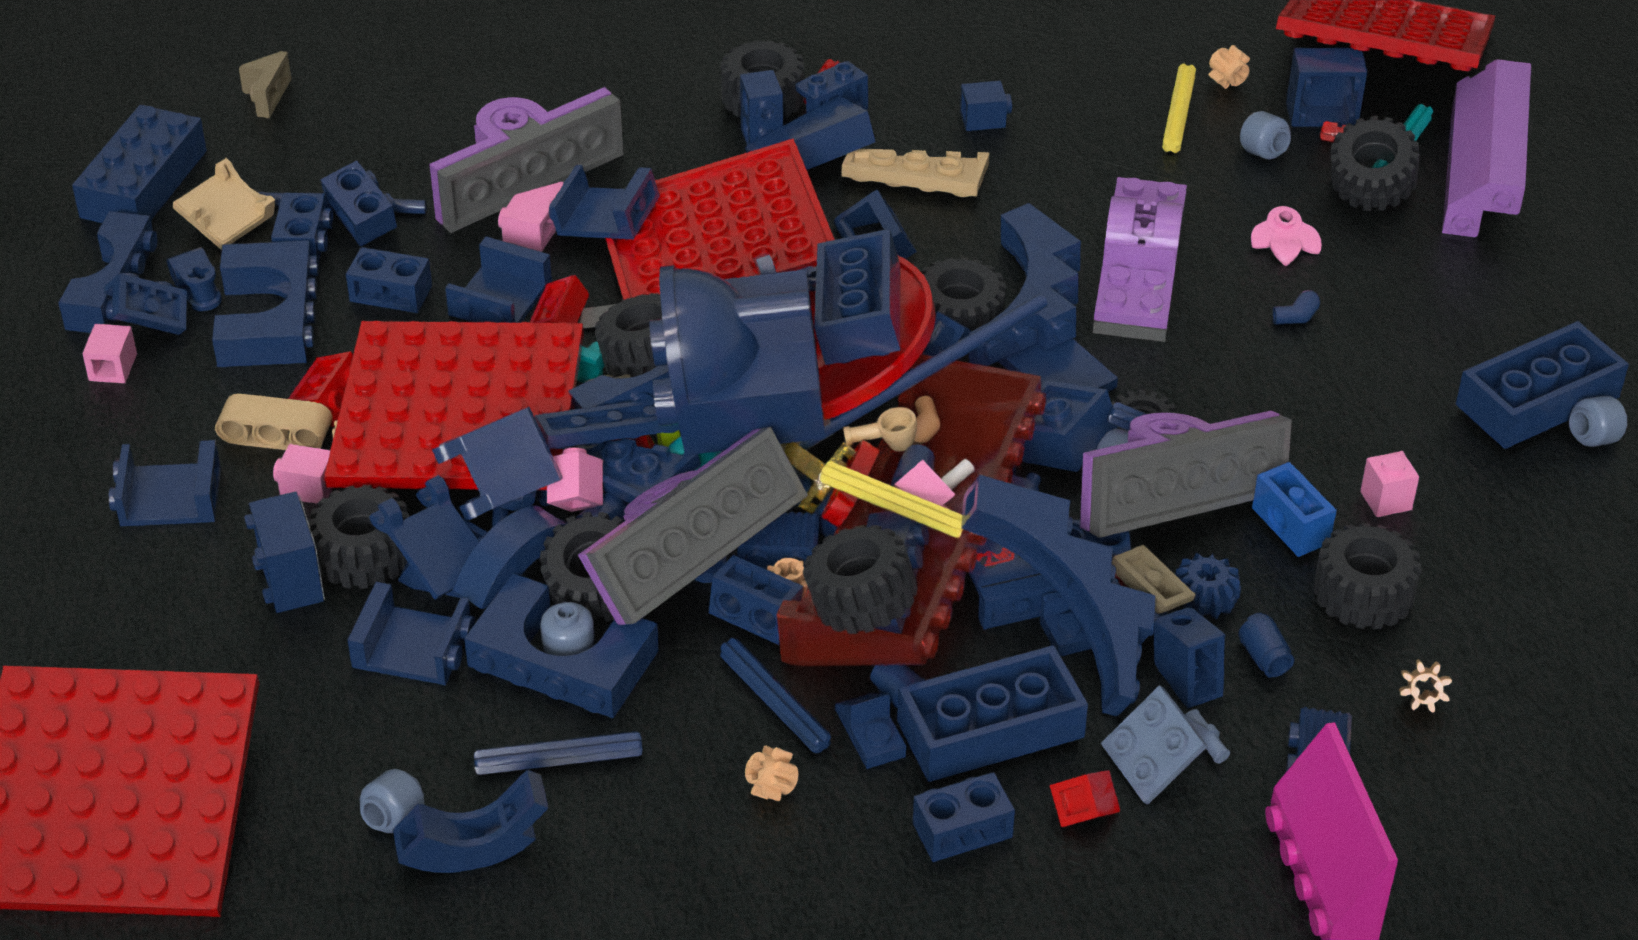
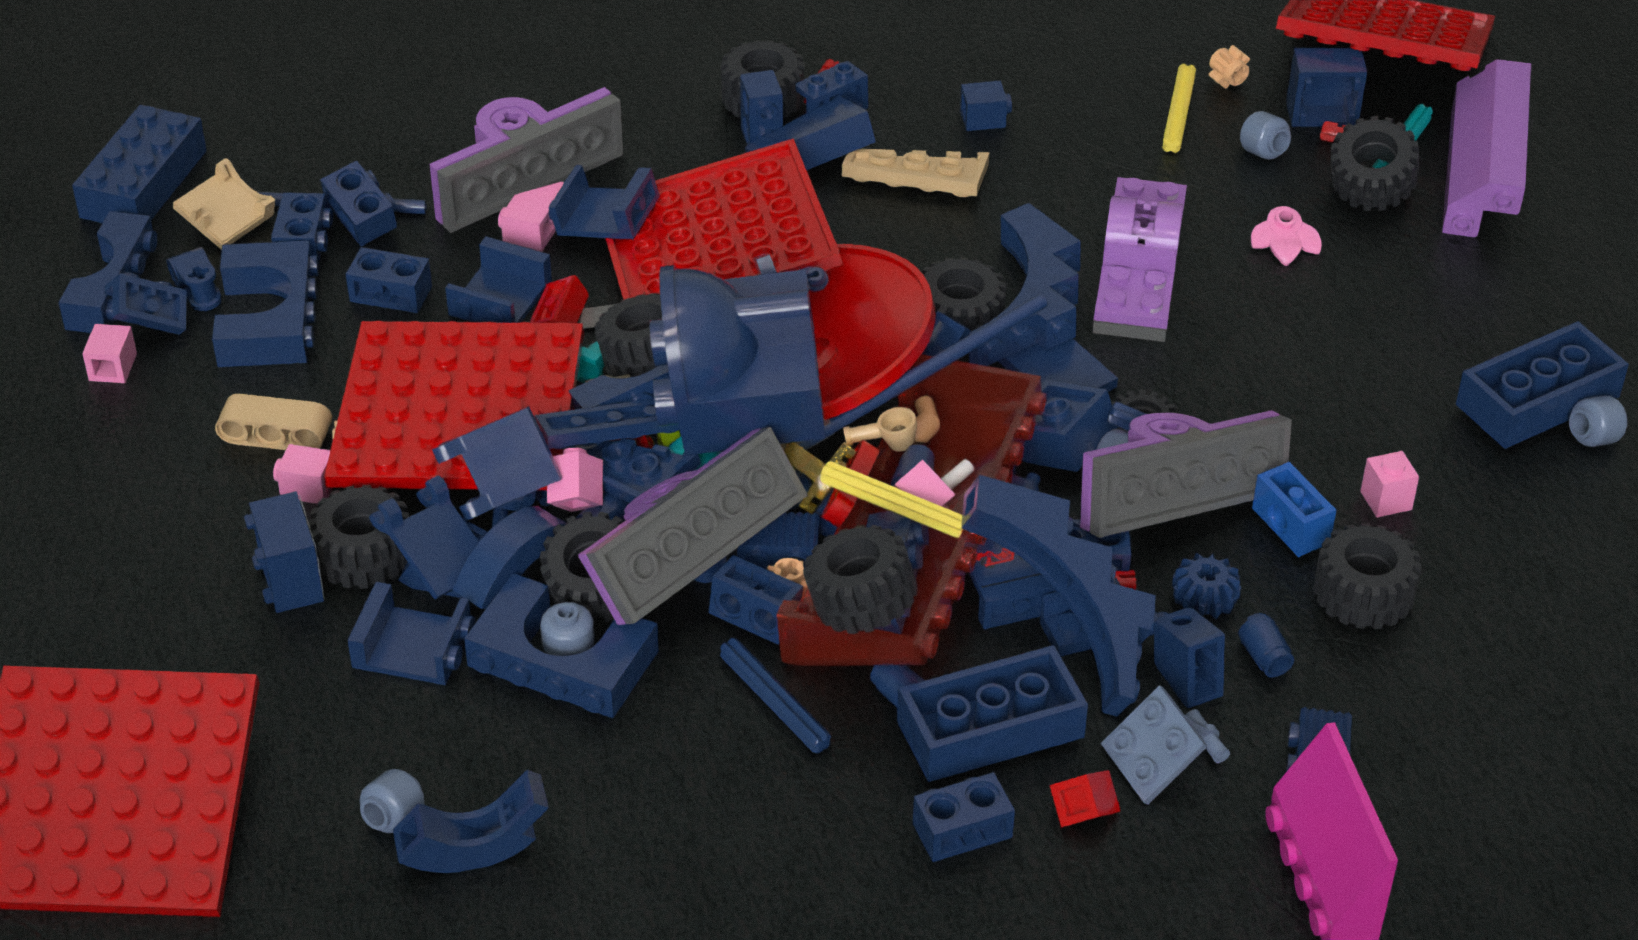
(166, 491): dark blue panel -> none
(266, 81): dark tan slope -> none
(325, 382): red bracket -> none
(558, 753): dark blue axle -> none
(771, 773): light nougat gear -> none
(857, 297): dark blue brick -> none
(870, 211): dark blue tile -> none
(871, 728): dark blue slope -> none
(1146, 573): dark tan slope -> none
(1301, 310): dark blue arm -> none
(1427, 697): light nougat gear -> none

